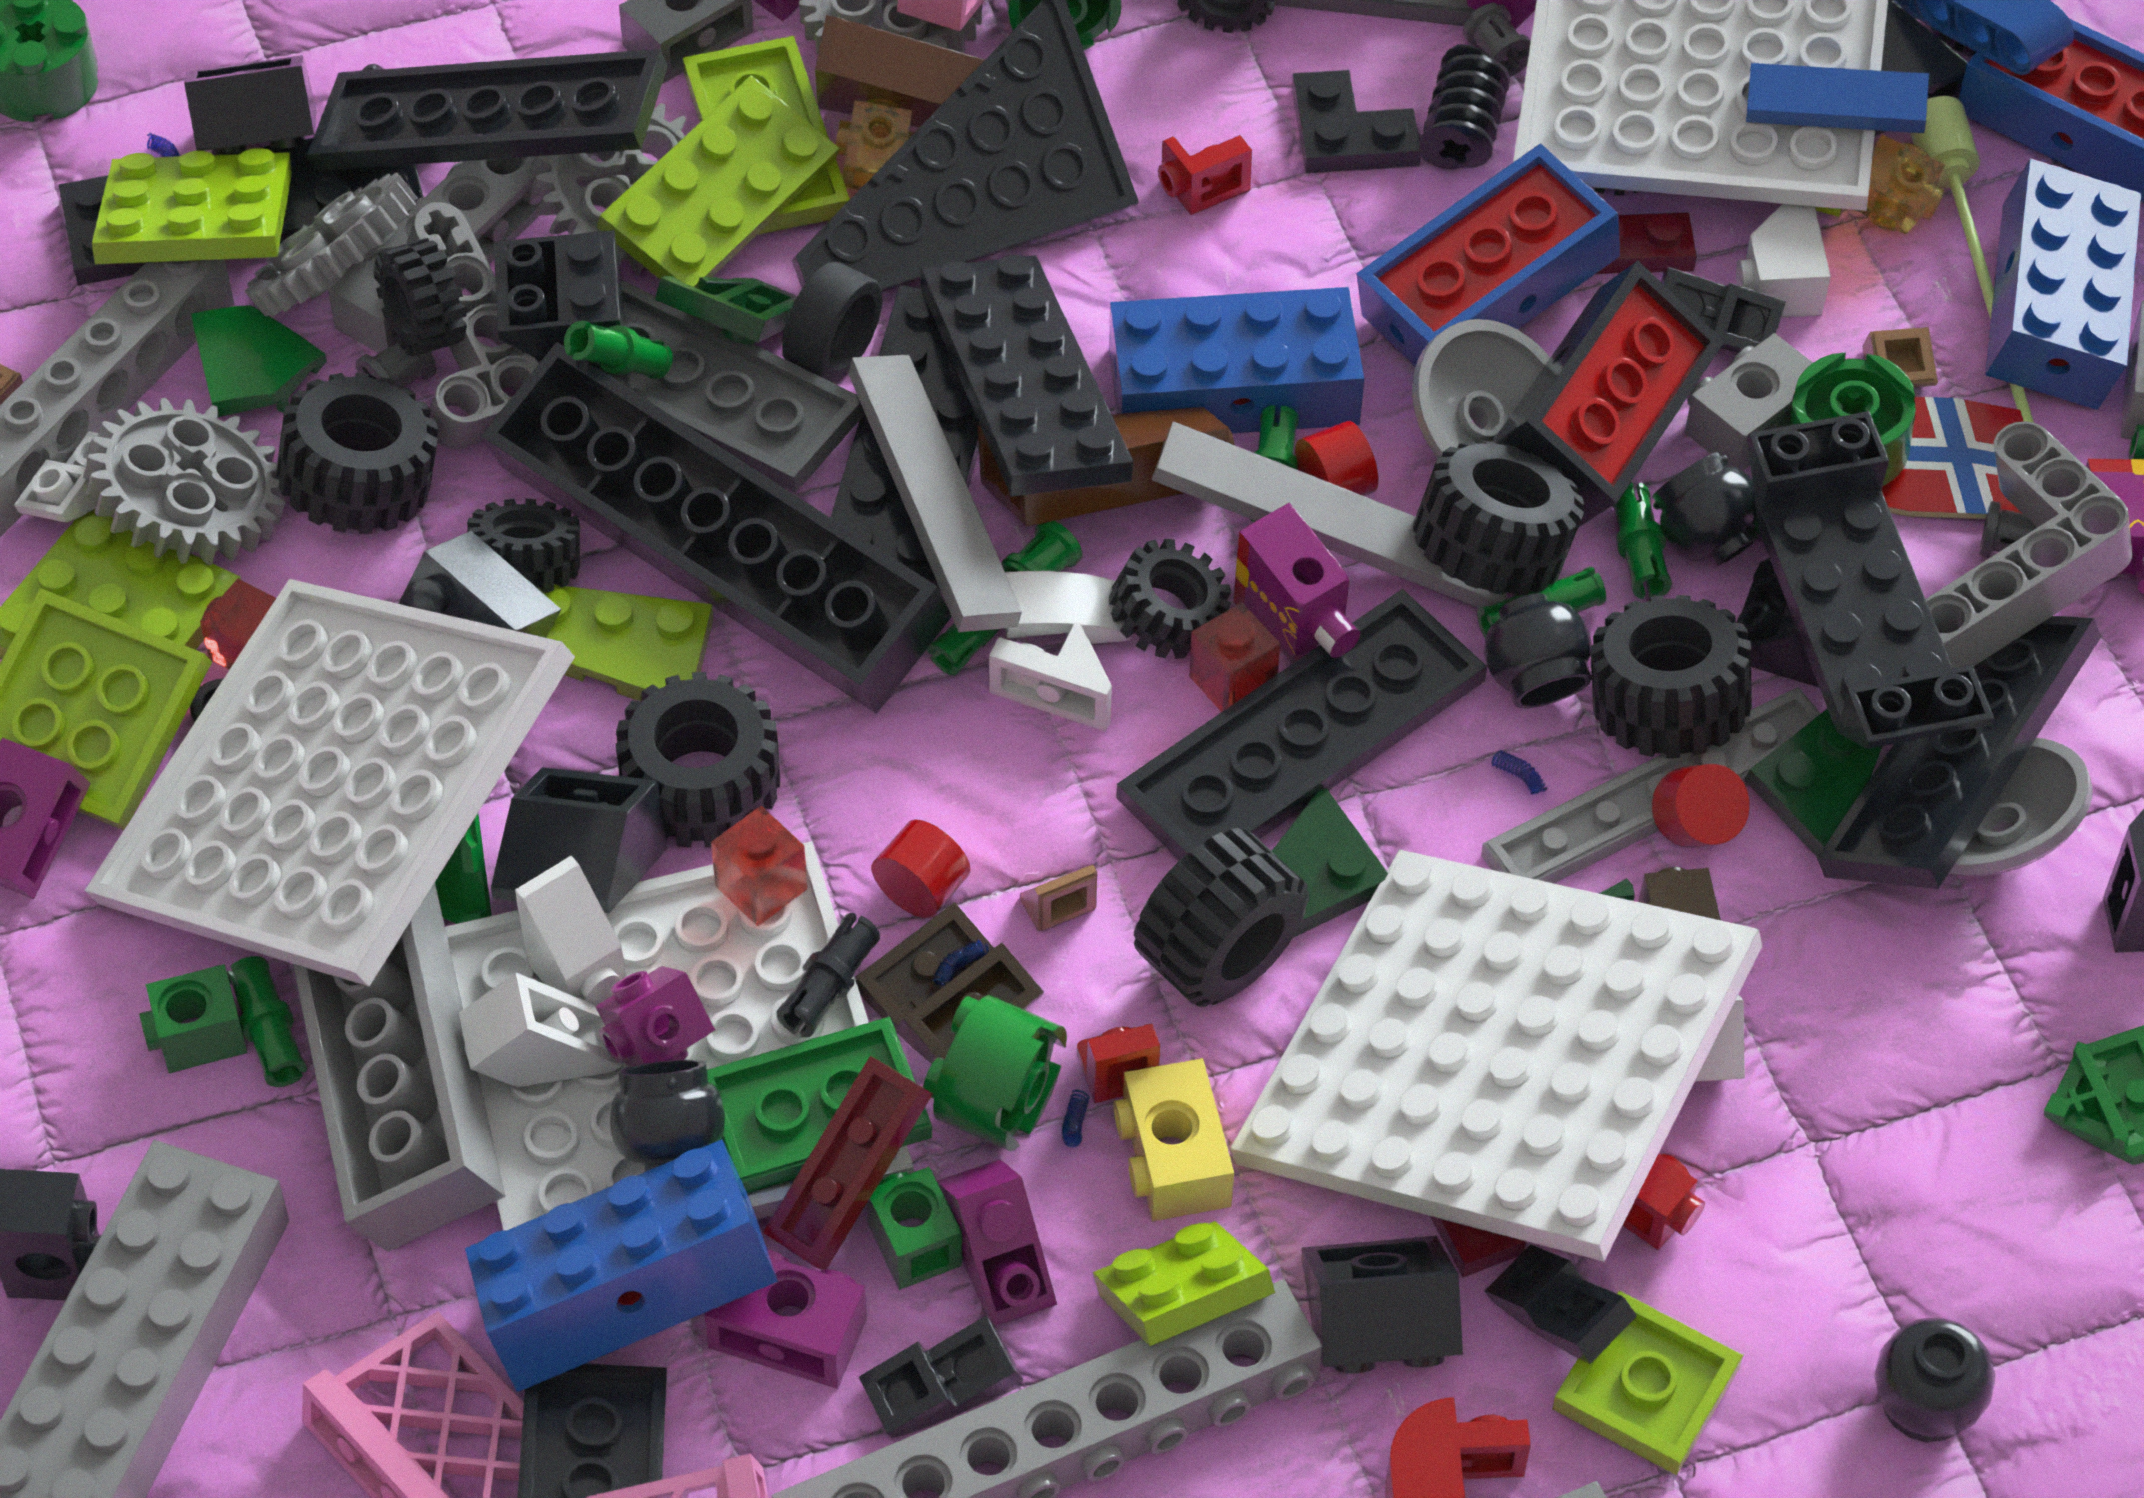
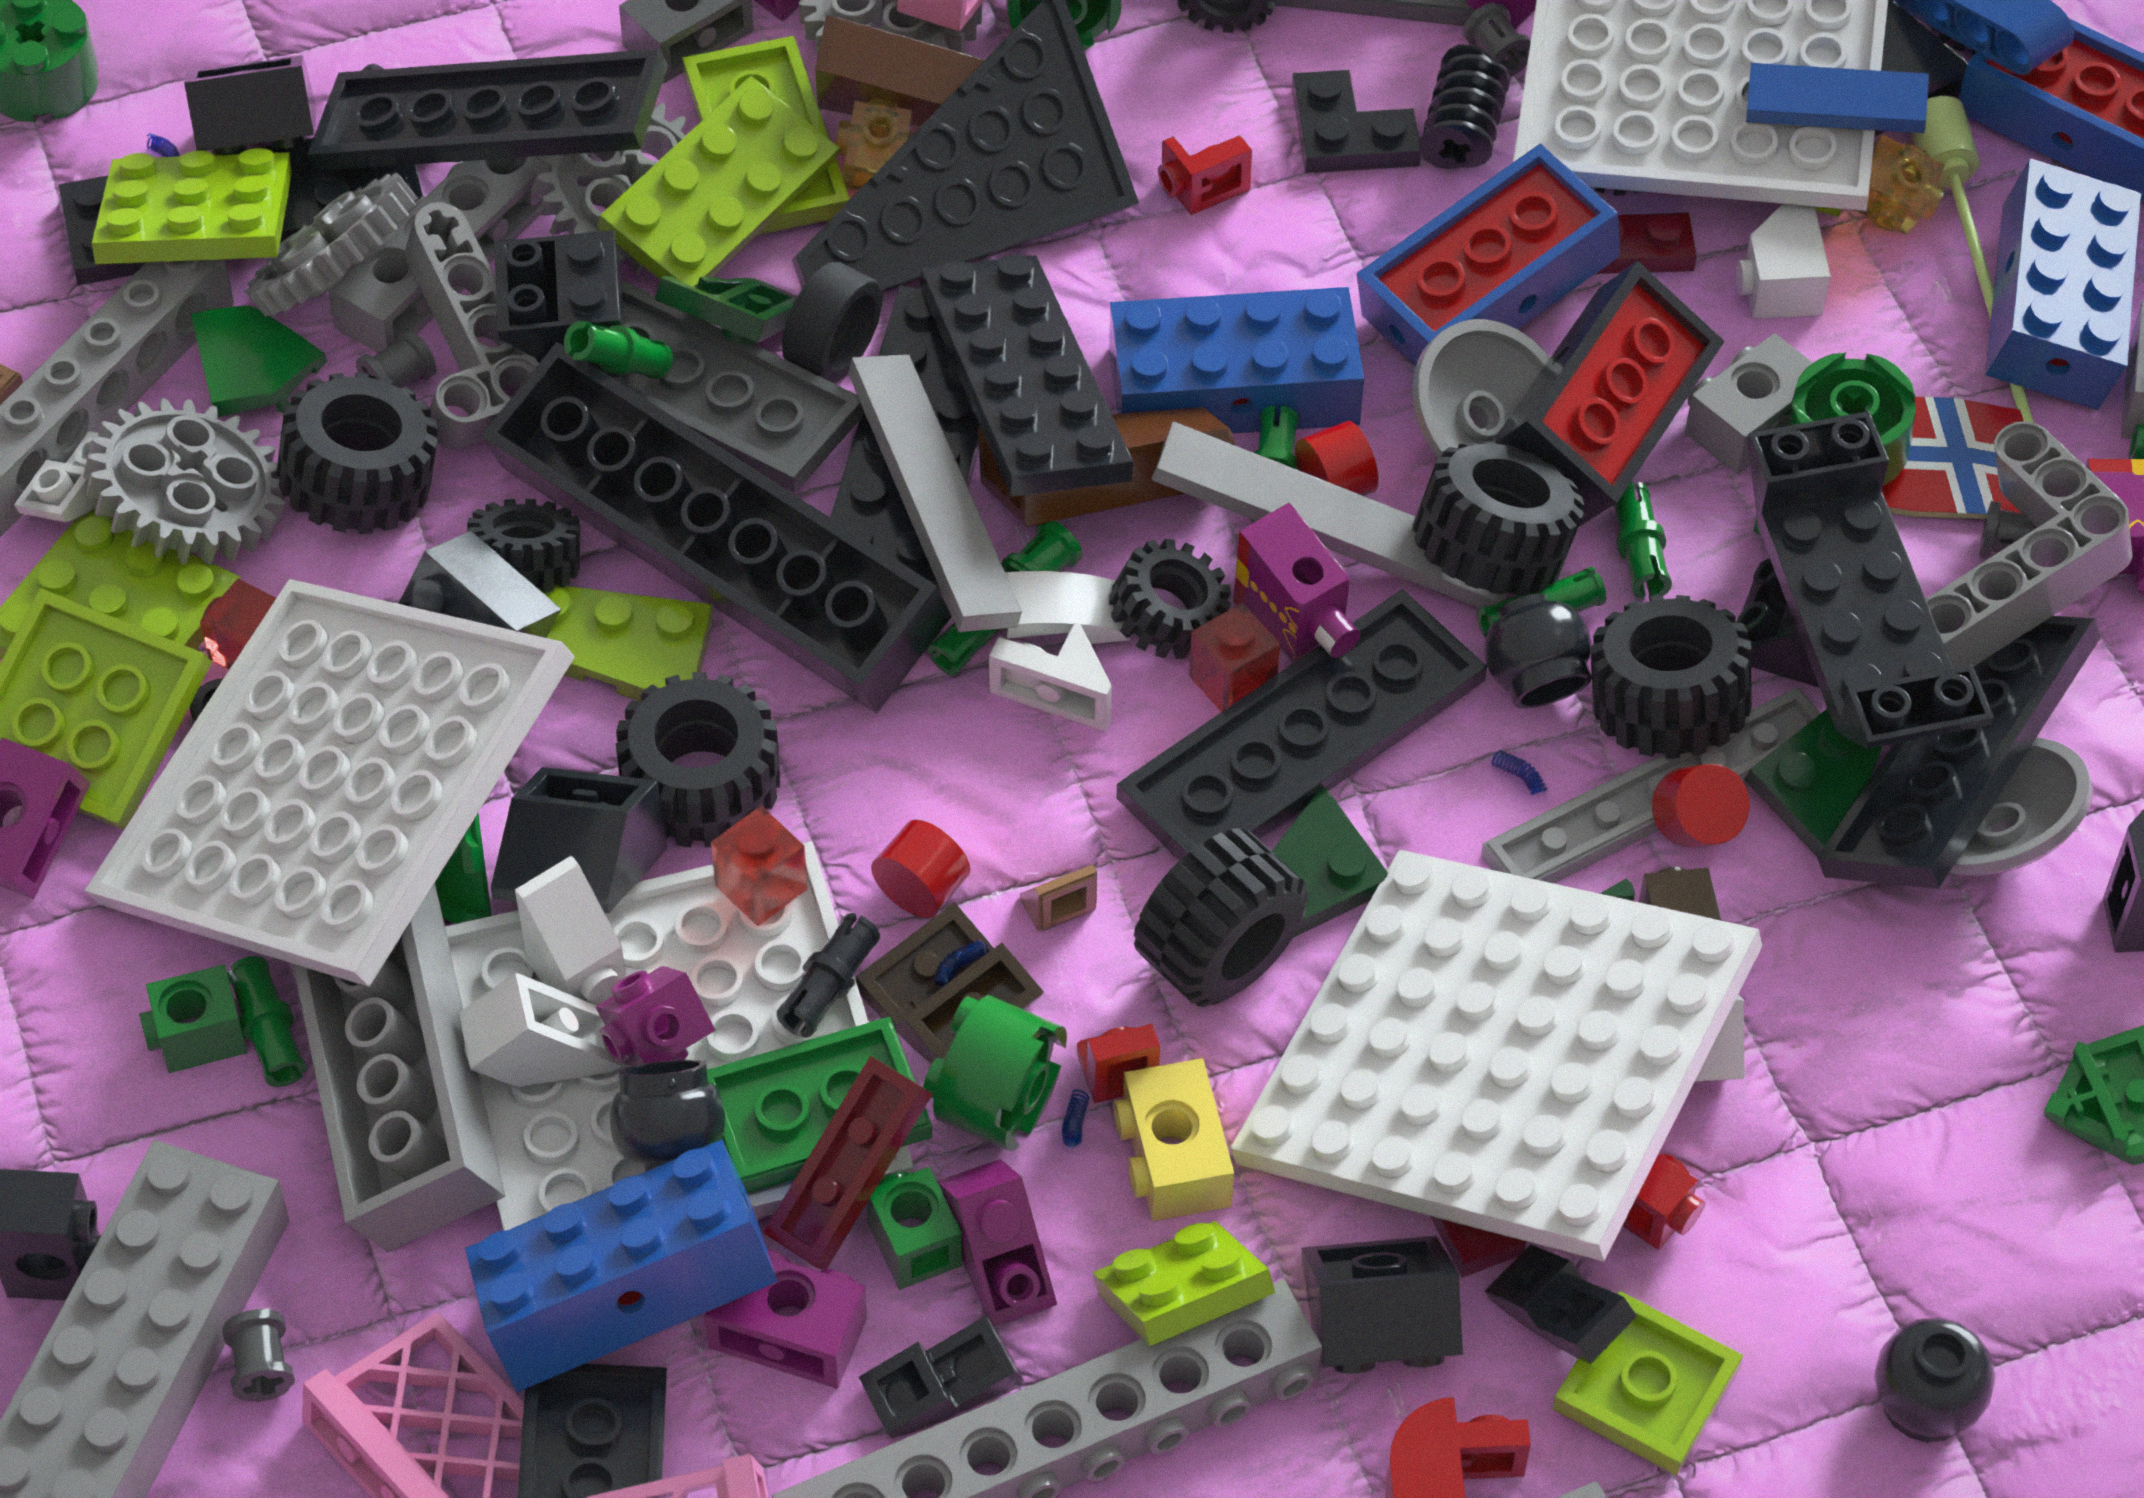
(258, 1355): none -> dark grey bush
(420, 297): black tyre -> none
(1708, 510): black piece -> none
(1731, 311): black slope -> none
(1908, 350): medium nougat slope -> none

